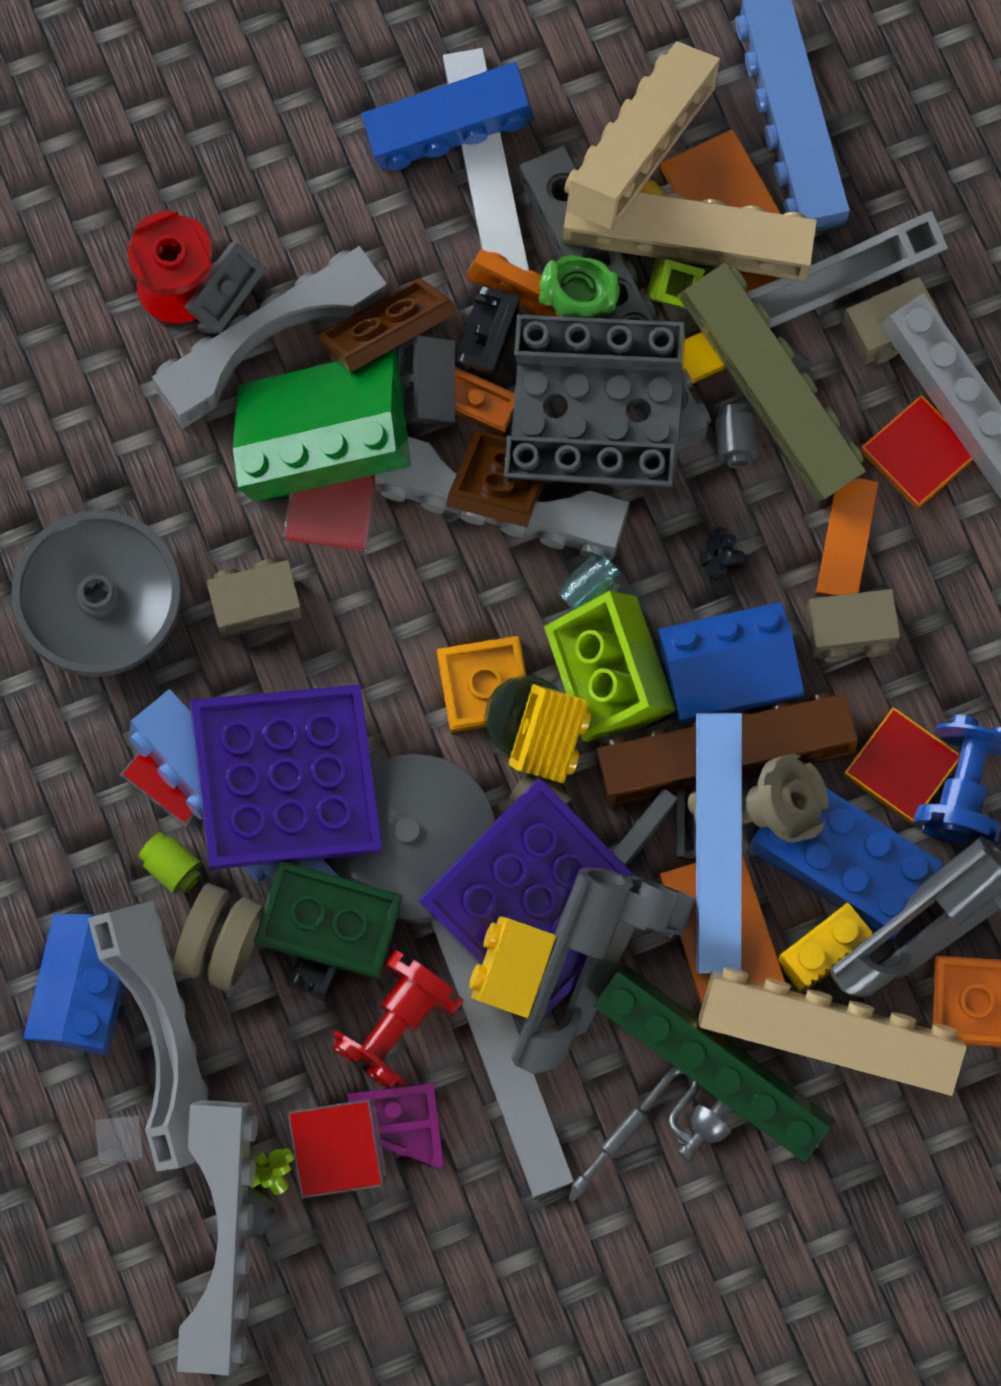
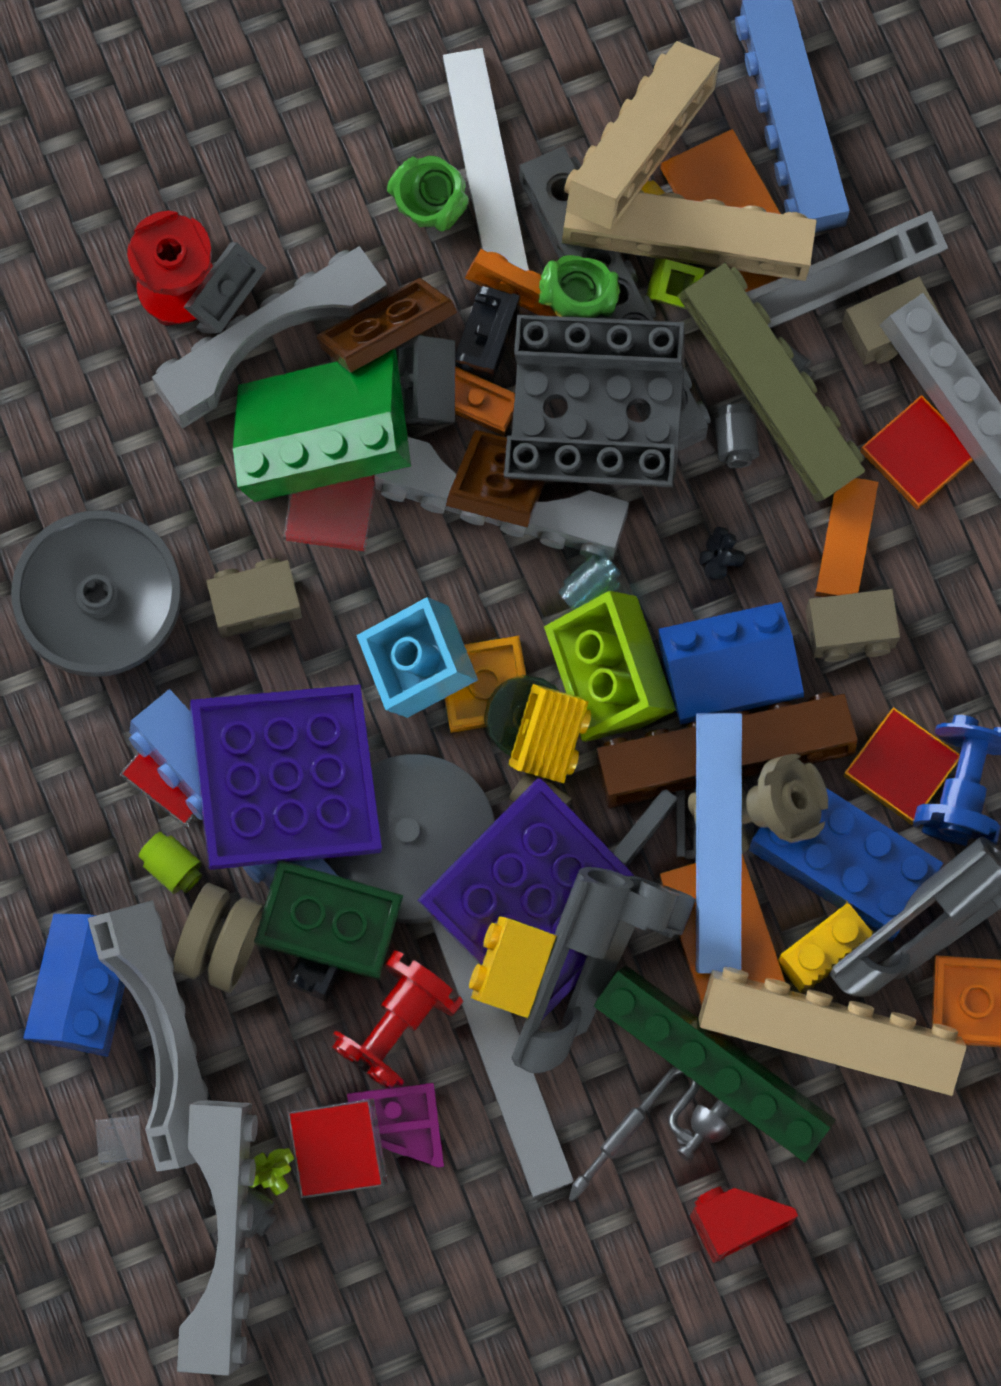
(417, 657): none -> medium azure brick
(429, 192): none -> bright green hair
(448, 117): blue brick -> none
(700, 358): yellow tile -> none
(736, 1220): none -> red slope

